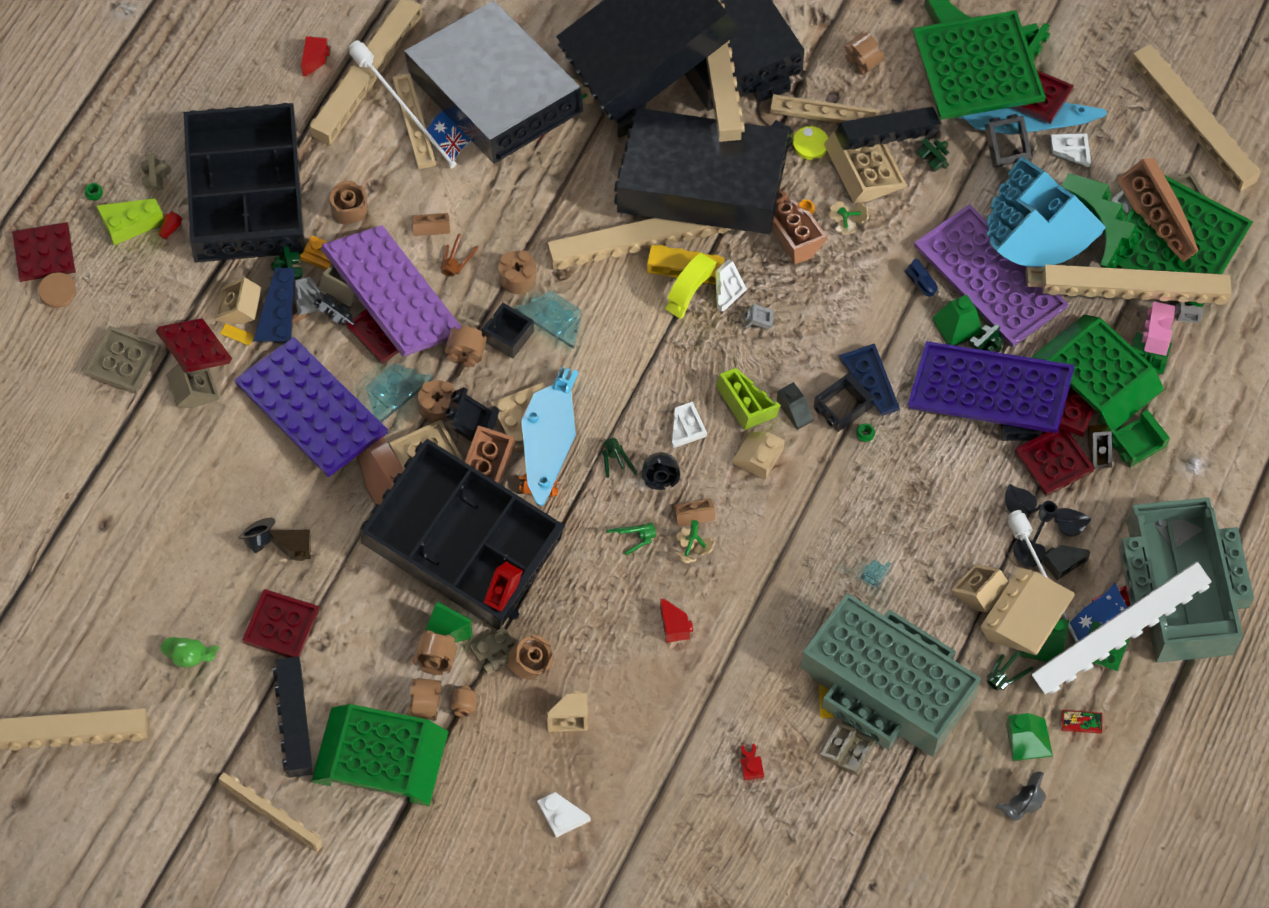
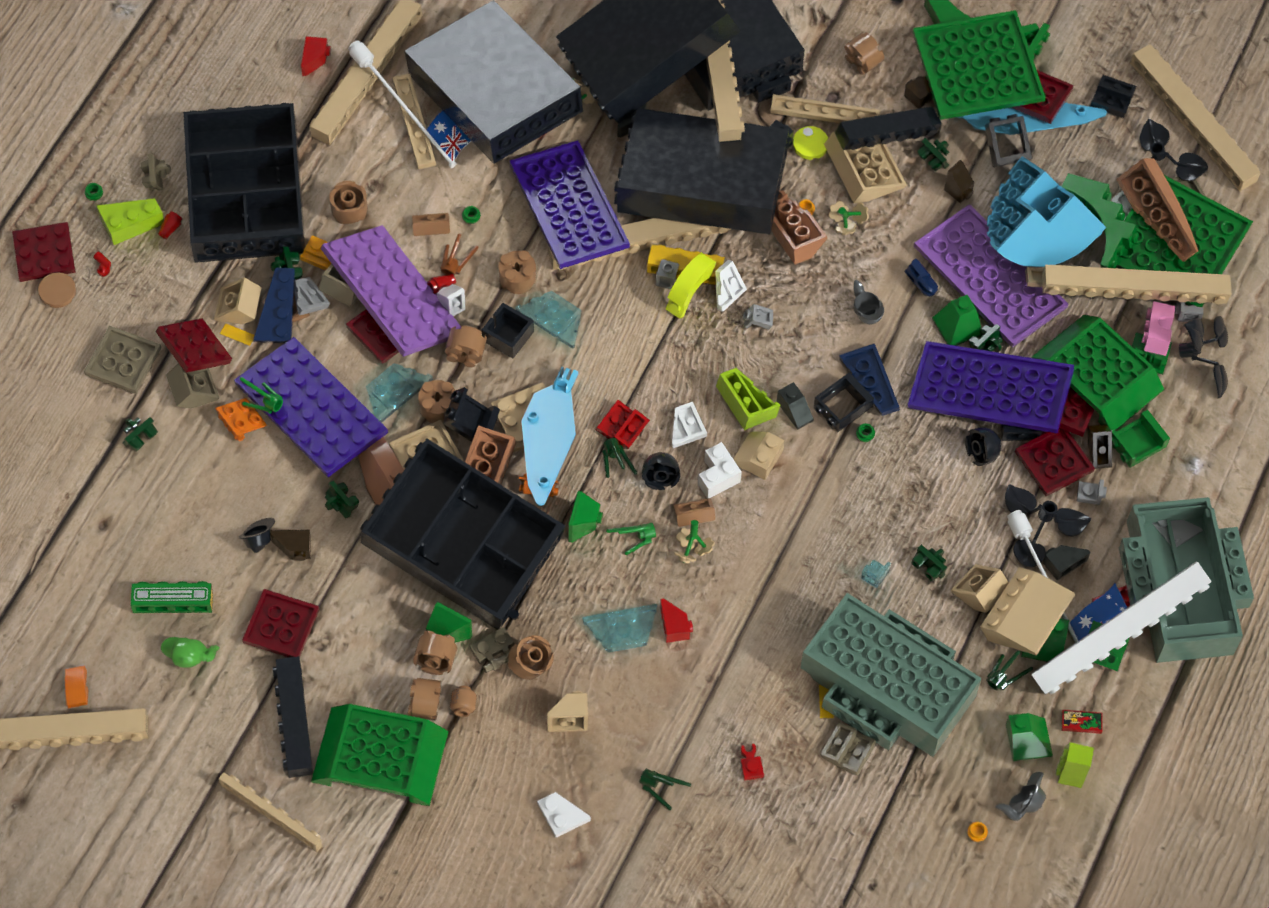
(76, 687): none -> orange slope
(105, 264): none -> red arm
(133, 438): none -> dark green hips
(172, 597): none -> green brick
(240, 418): none -> orange hinge
(272, 401): none -> green plant
(338, 500): none -> dark green hips
(339, 313): black hinge -> none
(439, 282): none -> red cone
(452, 299): none -> white slope
(471, 210): none -> green plate
(503, 585): red slope -> none
(569, 204): none -> dark purple plate
(584, 517): none -> green slope
(622, 424): none -> red slope
(622, 628): none -> clear light blue wing
(652, 778): none -> dark green plant
(666, 274): none -> light grey bracket
(721, 473): none -> white brick
(867, 305): none -> dark grey hair
(918, 92): none -> dark brown slope
(932, 559): none -> dark green hips
(959, 182): none -> dark brown slope
(977, 831): none -> light orange plate
(983, 445): none -> black cylinder
(1071, 147): white wing -> none
(1074, 764): none -> lime wedge
(1091, 492): none -> light grey bracket
(1113, 96): none -> black slope
(1156, 136): none -> black plant
(1194, 348): none -> black plant

